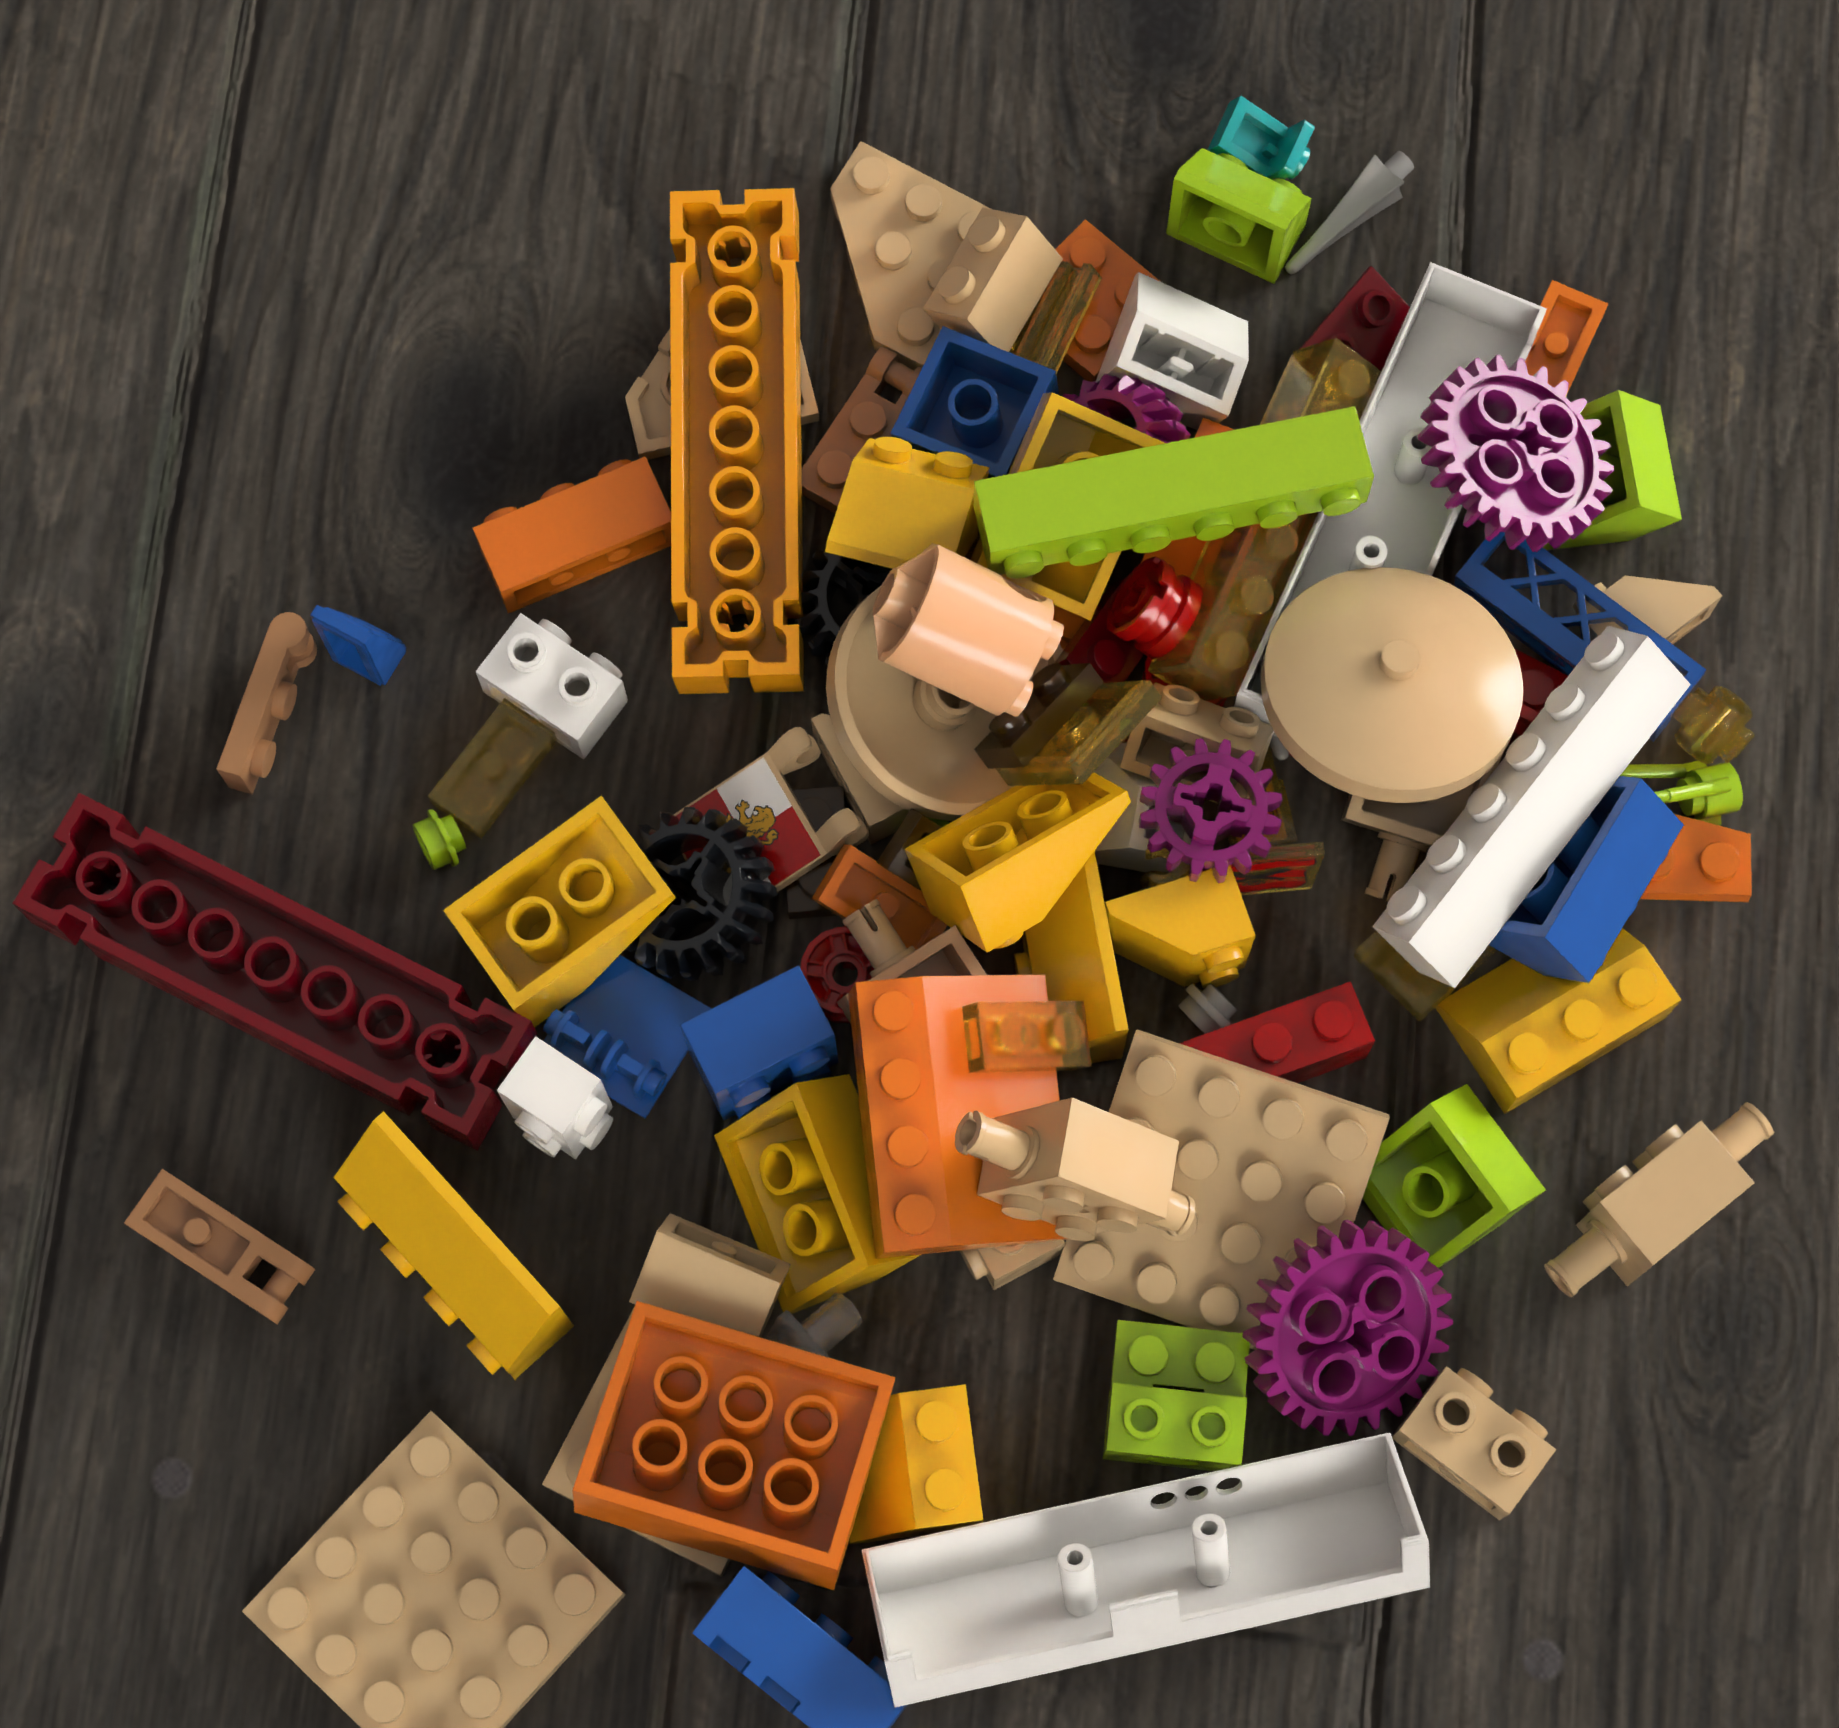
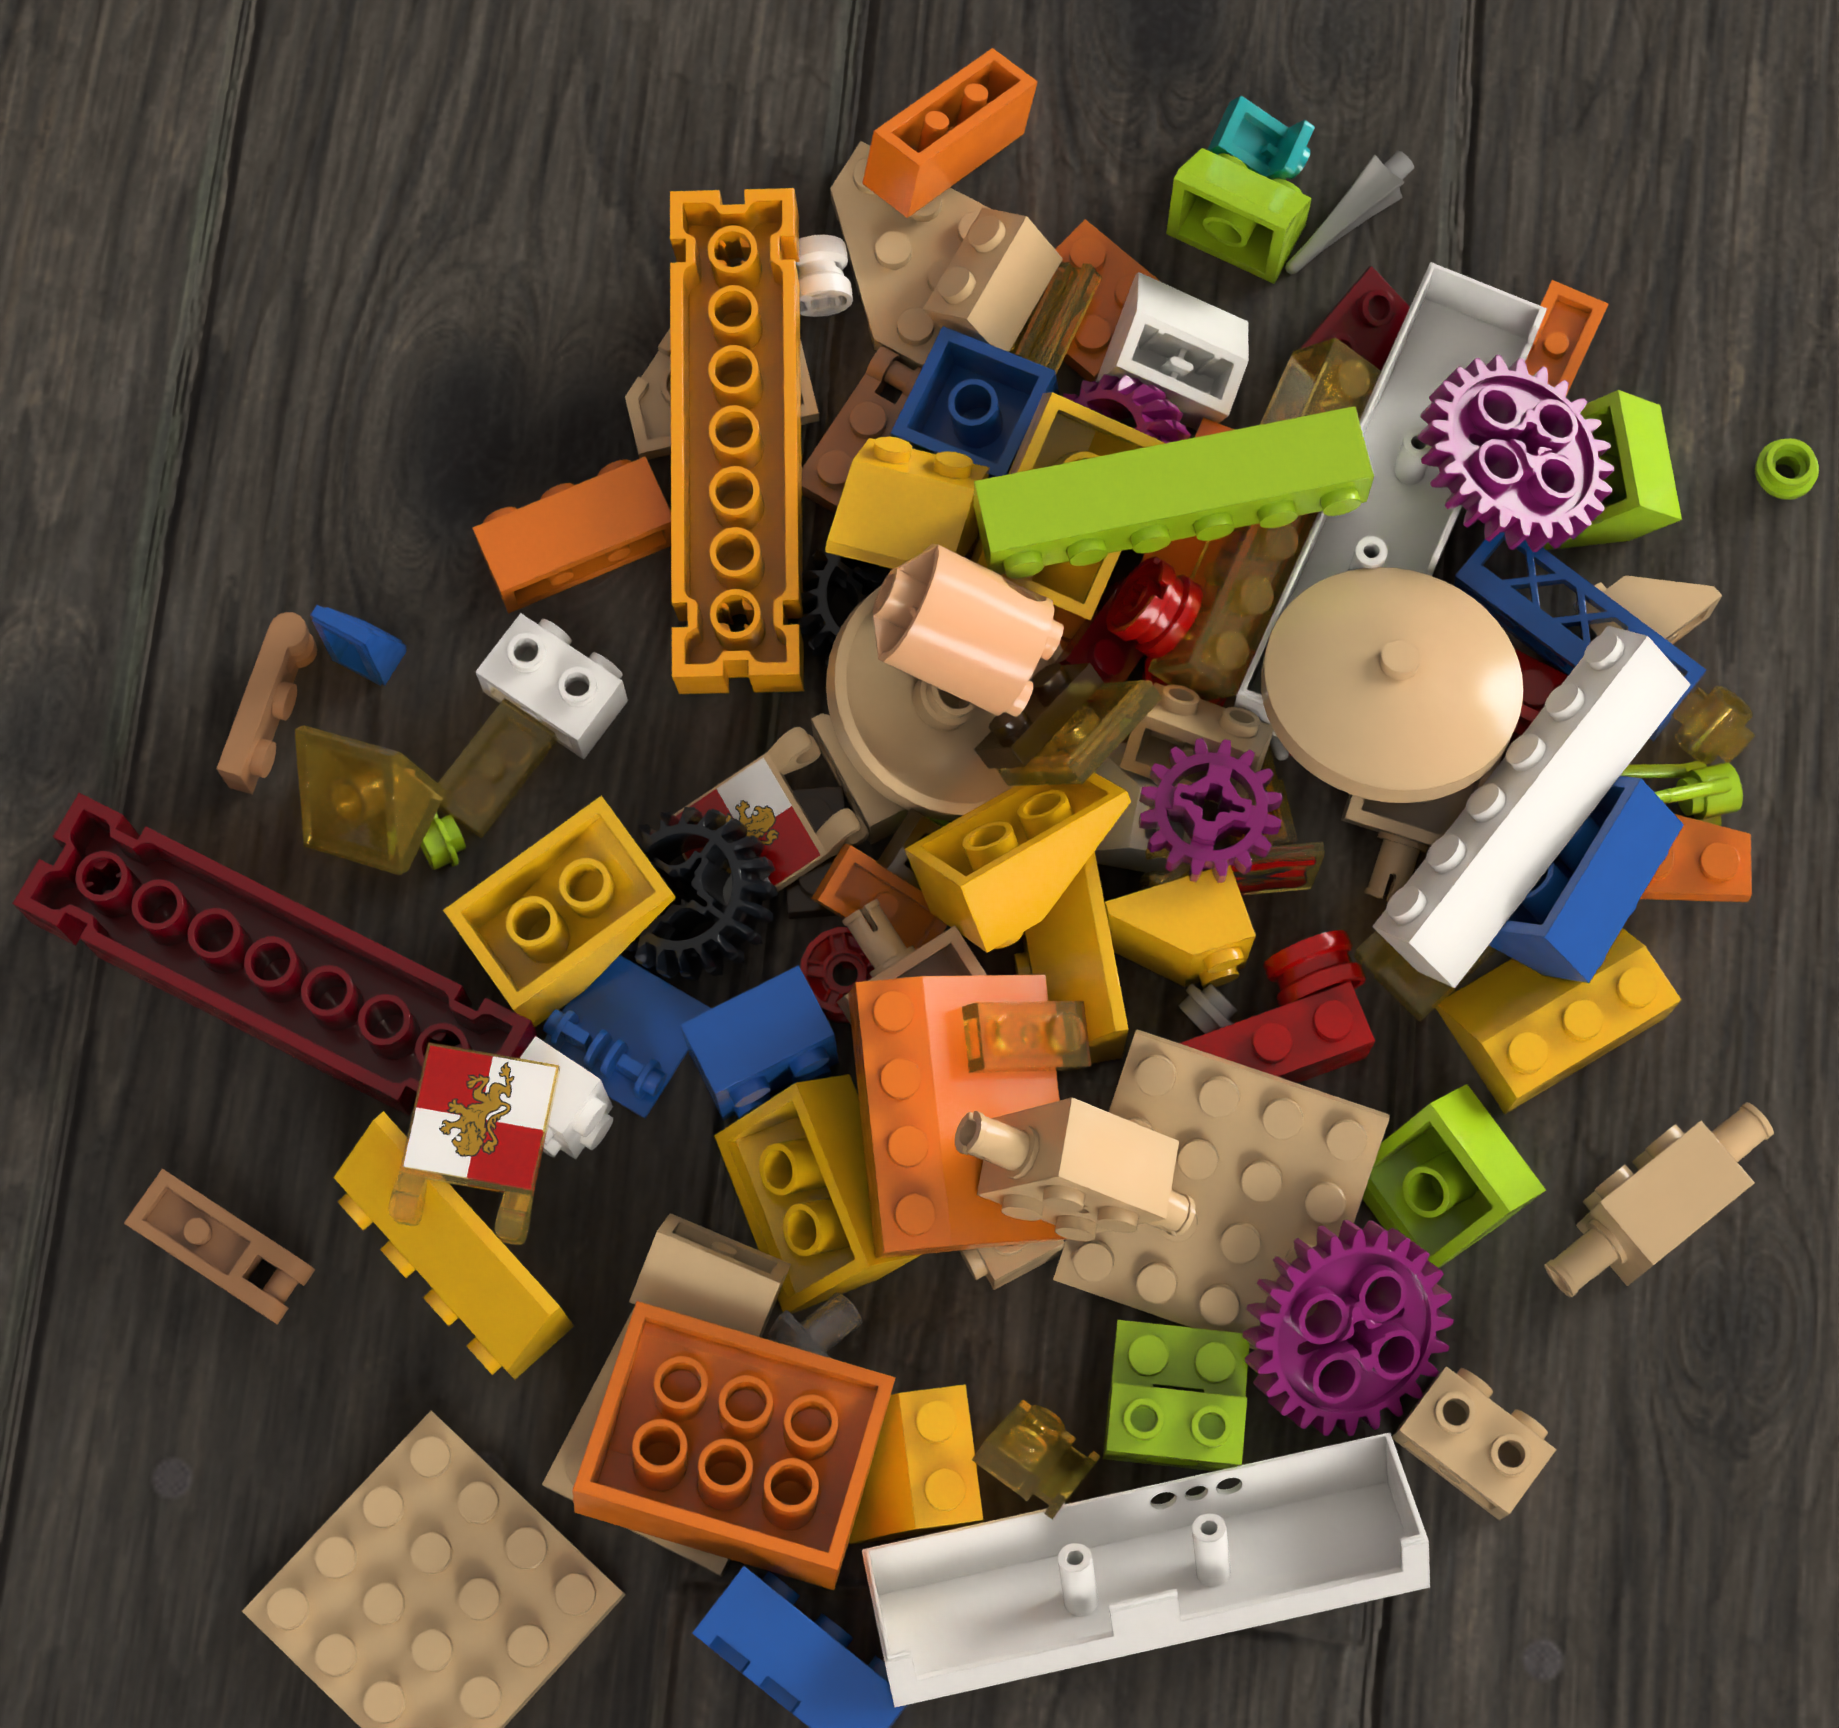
(363, 800): none -> clear yellow slope
(477, 1126): none -> flag
(820, 276): none -> white wheel
(949, 132): none -> orange brick
(1035, 1456): none -> clear yellow plate
(1313, 966): none -> red wheel
(1791, 453): none -> lime plate

